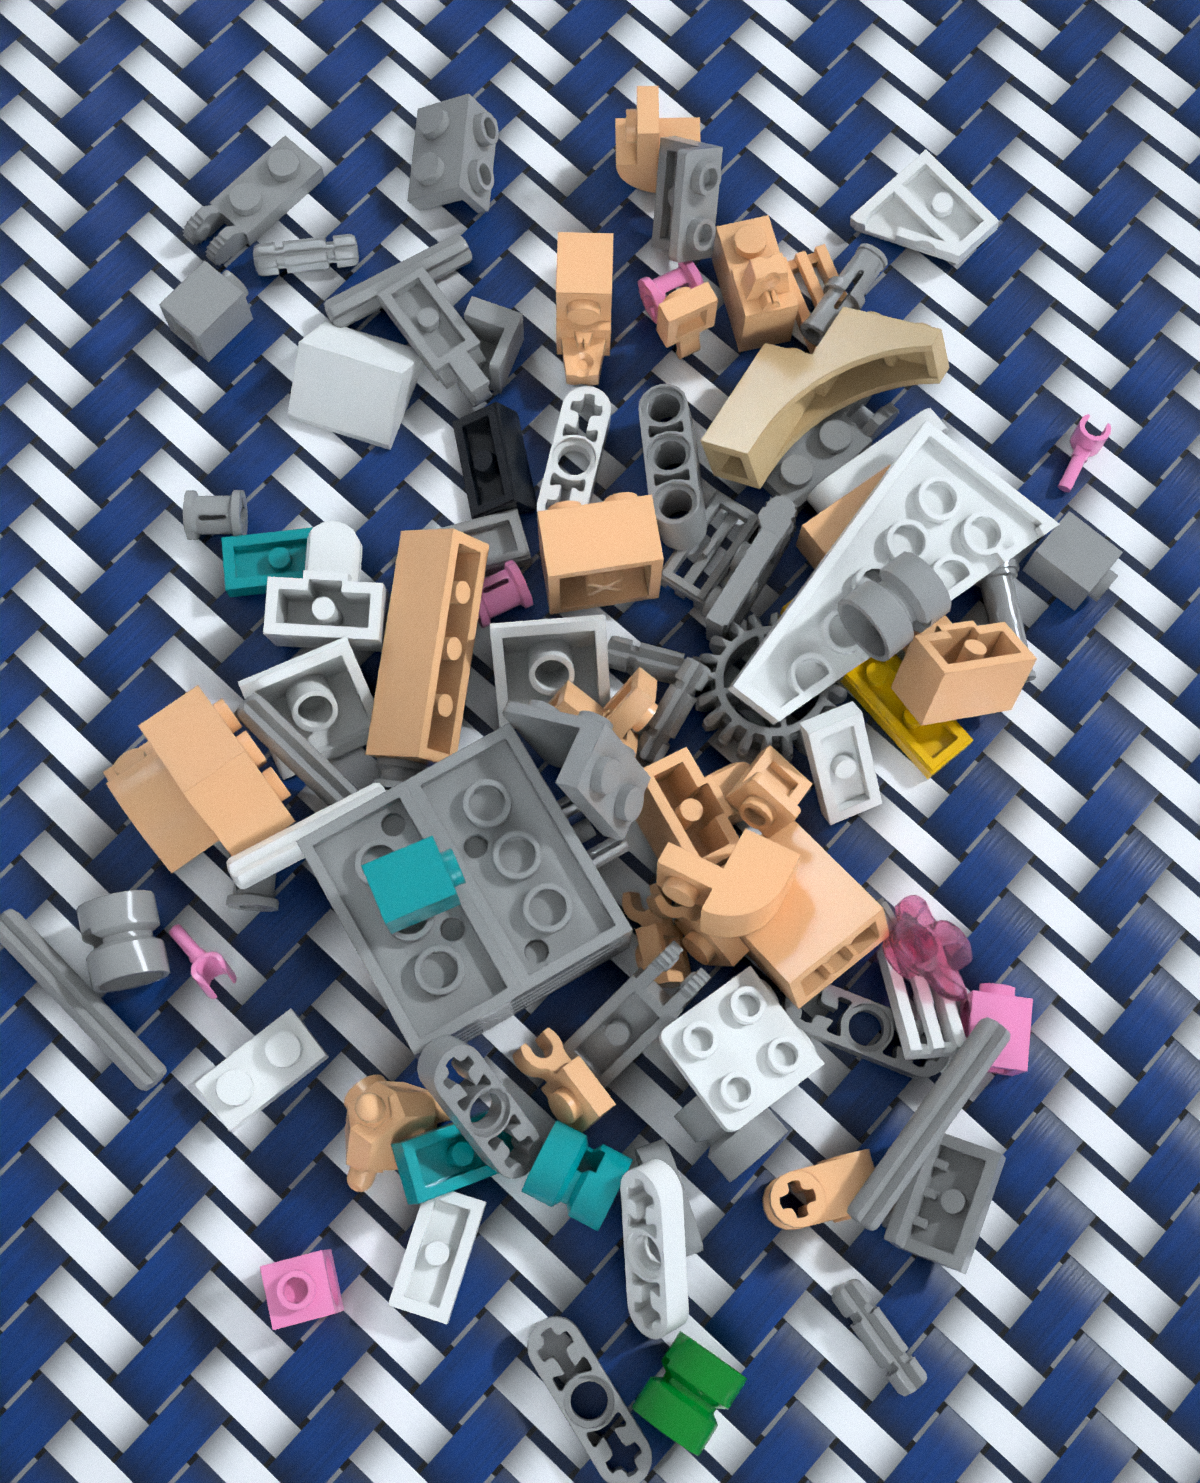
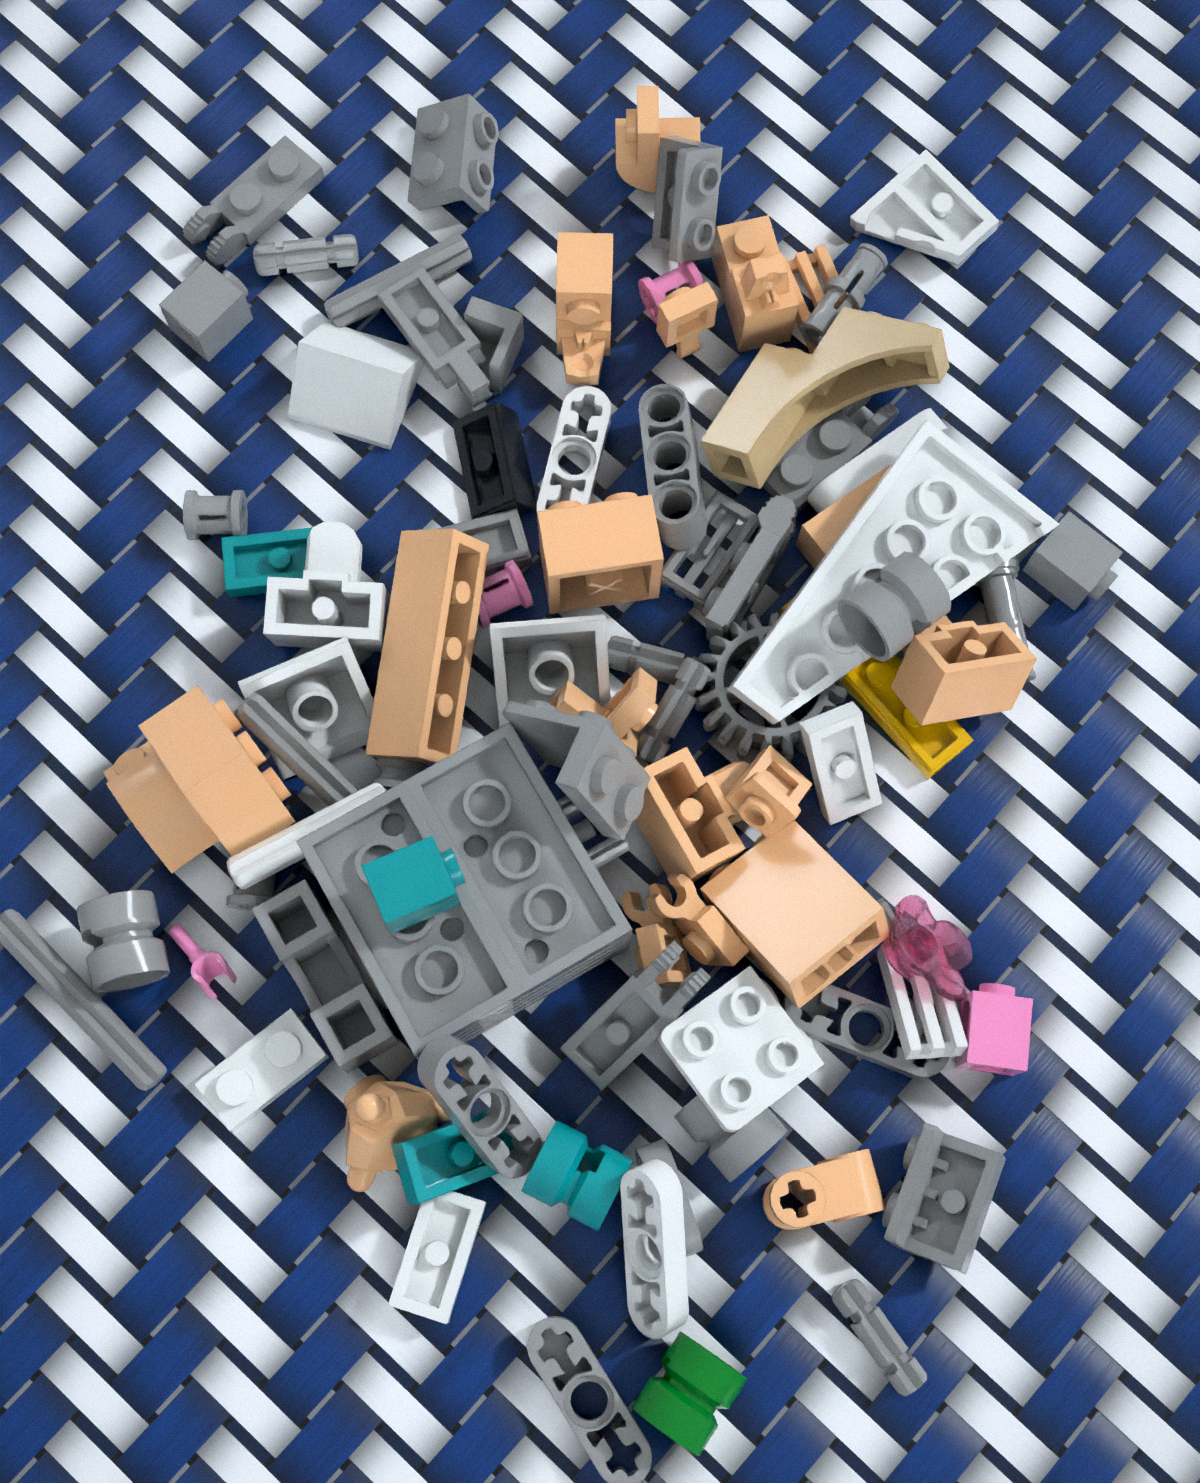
(301, 1288): bright pink brick -> none
(326, 976): none -> light grey arch
(571, 1086): light nougat plate -> none
(733, 897): light nougat brick -> none
(928, 1124): light grey axle -> none
(1084, 446): bright pink hand -> none

